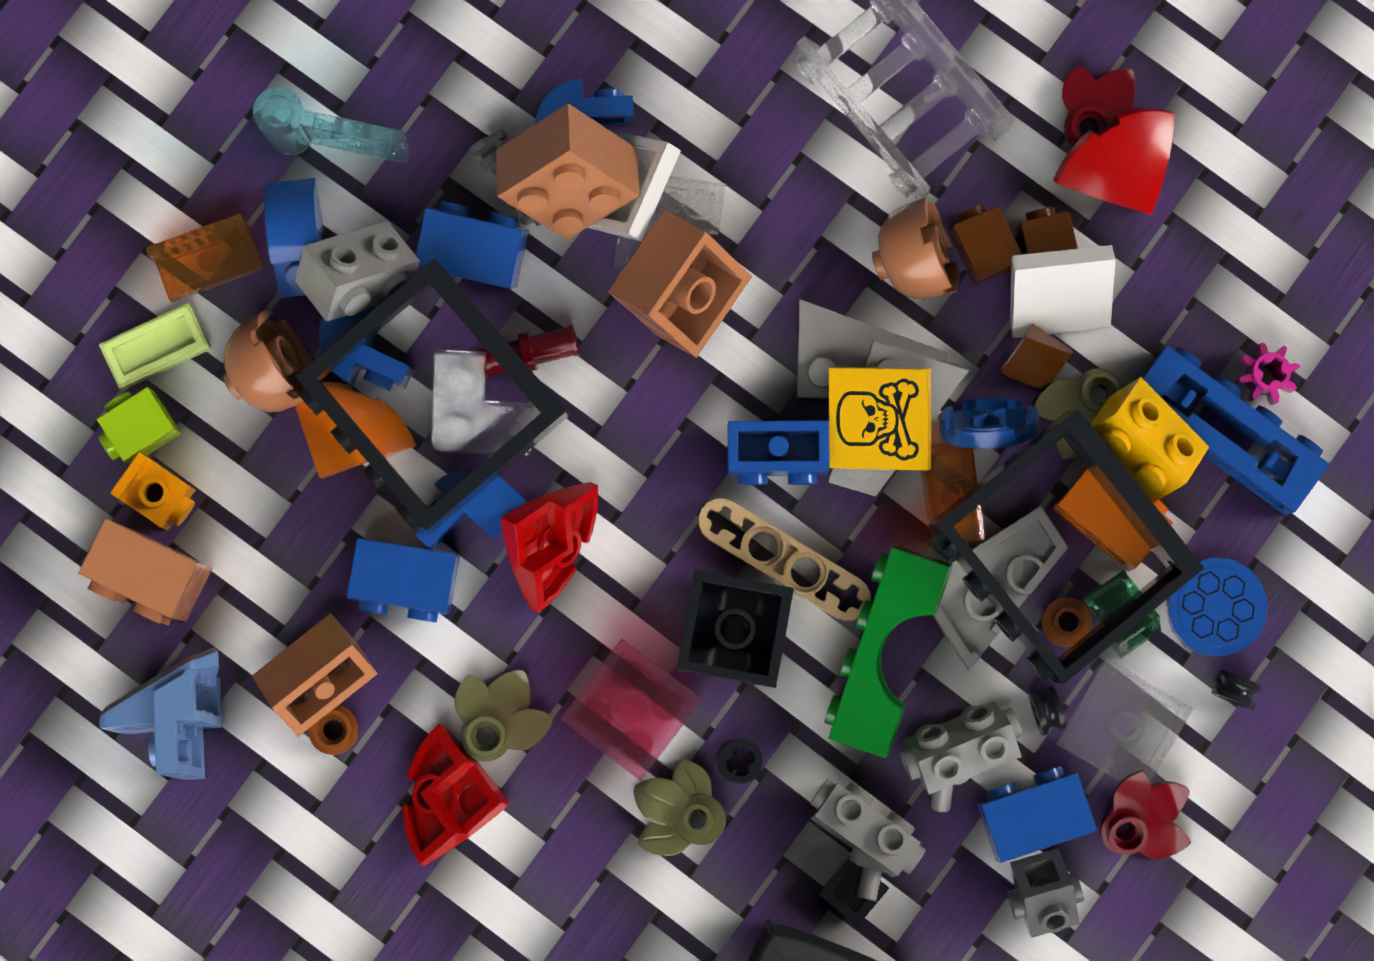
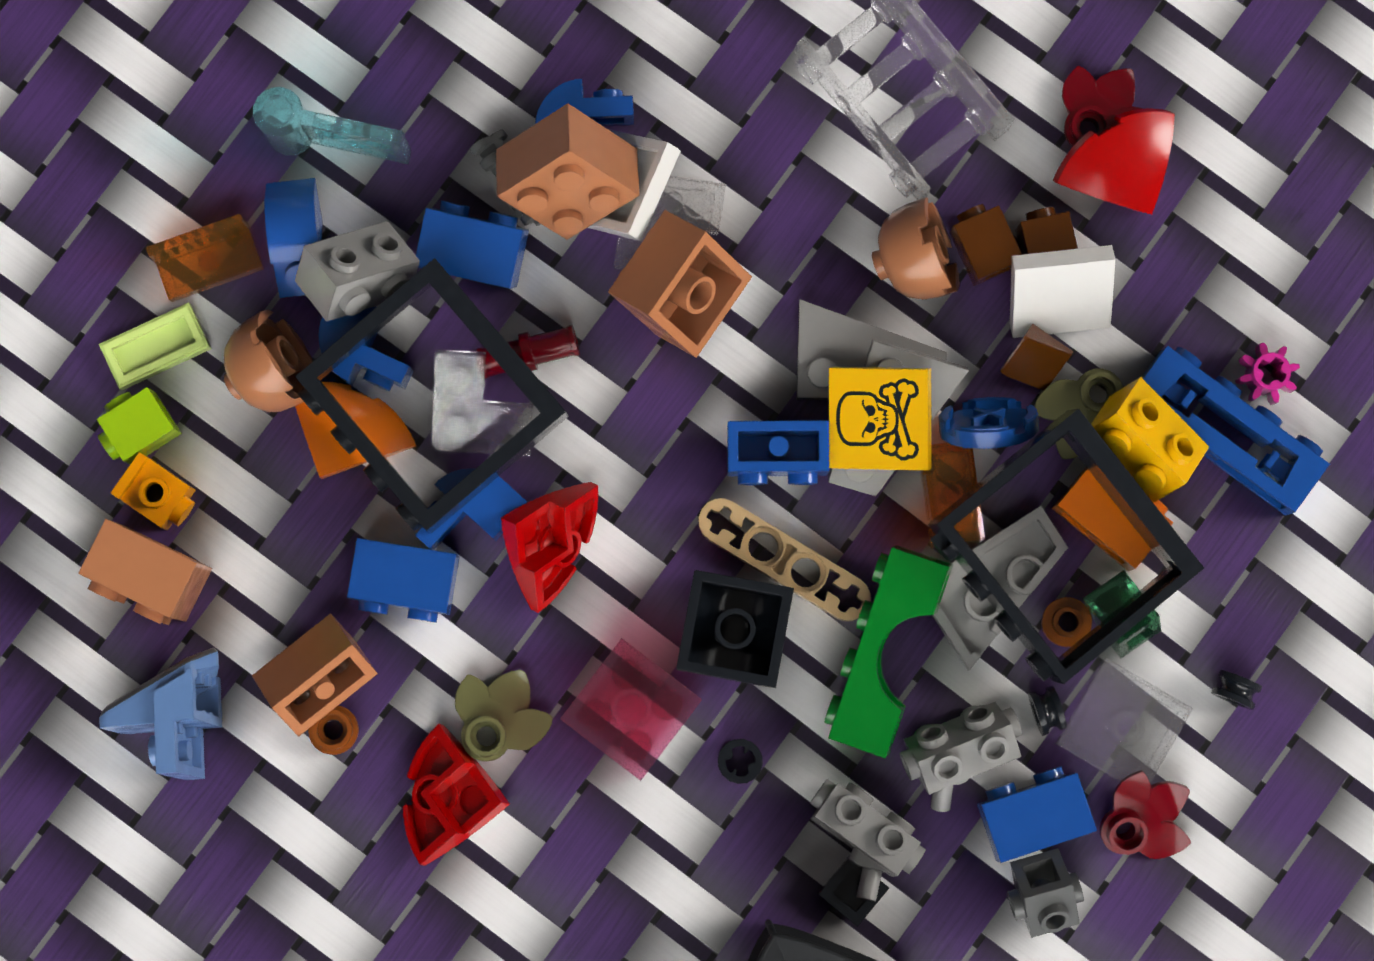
(671, 809): olive plate -> none
(1218, 608): blue tile -> none

